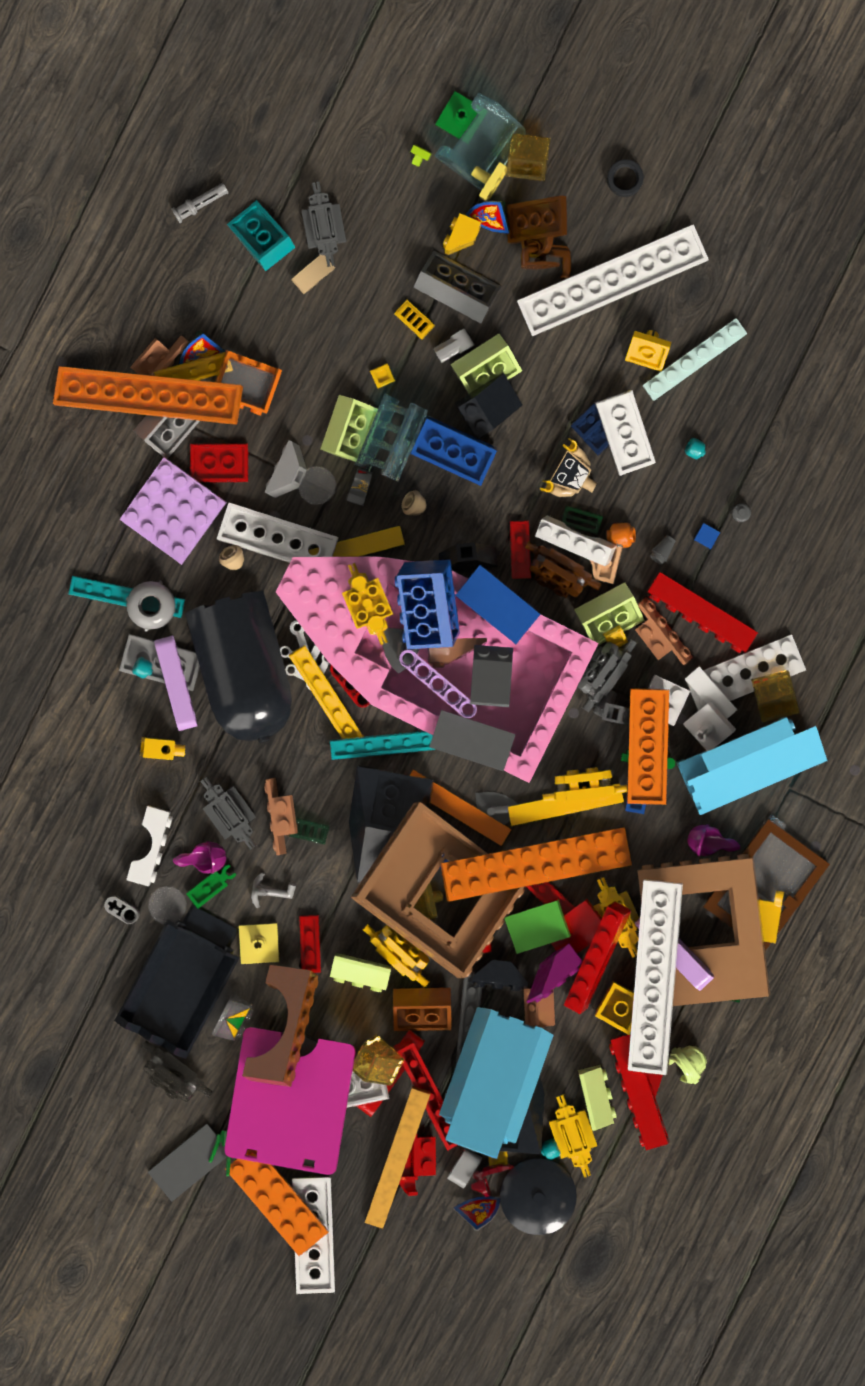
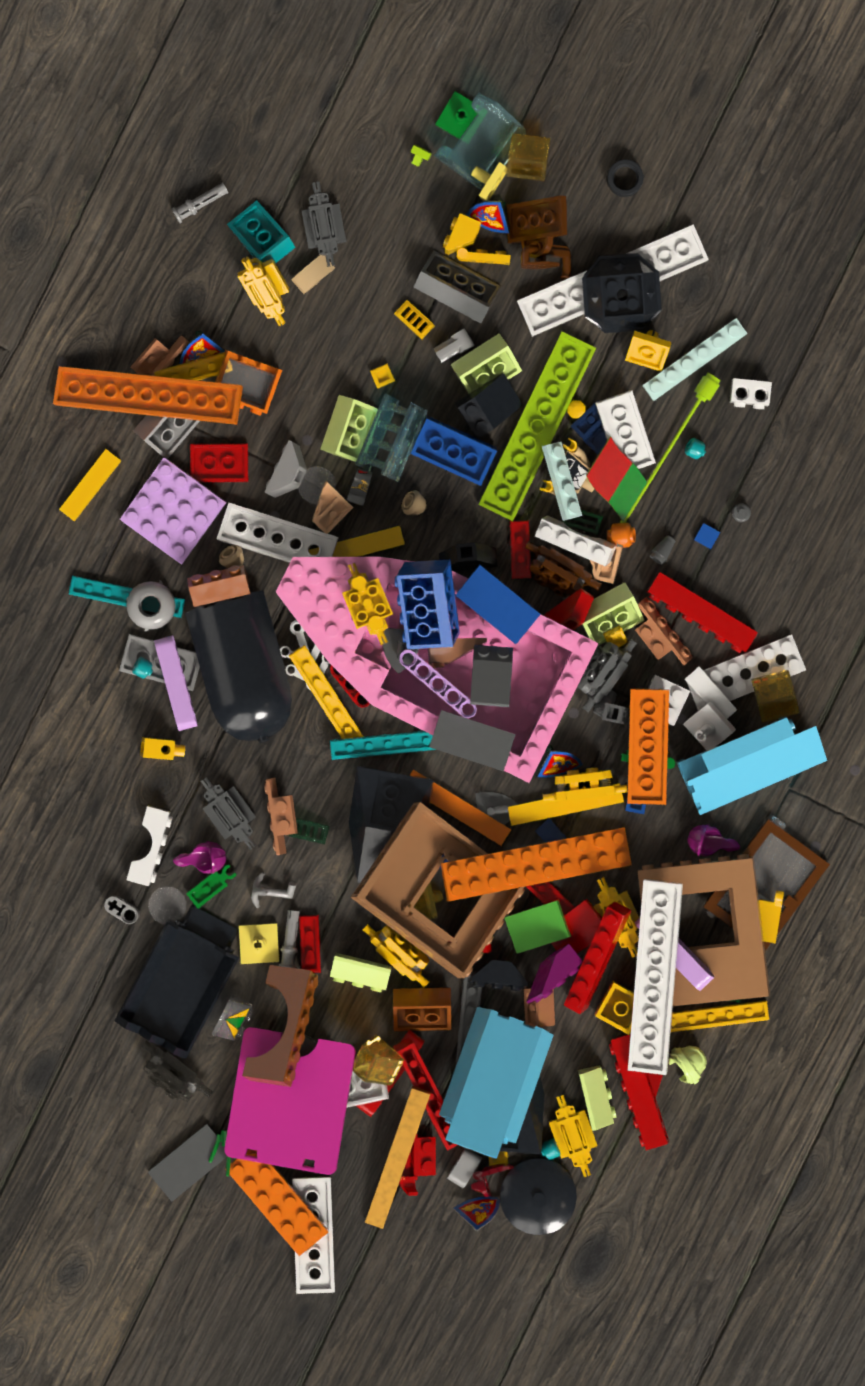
(90, 485): none -> yellow tile
(218, 585): none -> slope
(264, 286): none -> yellow piece
(289, 948): none -> light grey pin
(330, 509): none -> light nougat wing
(482, 256): none -> yellow plate
(537, 426): none -> lime plate
(549, 832): none -> dark blue tile
(558, 763): none -> shield
(562, 481): none -> light aqua plate
(572, 610): none -> red slope
(576, 409): none -> yellow tile
(615, 273): none -> black piece
(620, 479): none -> flag
(719, 1016): none -> yellow tile
(750, 388): none -> white brick

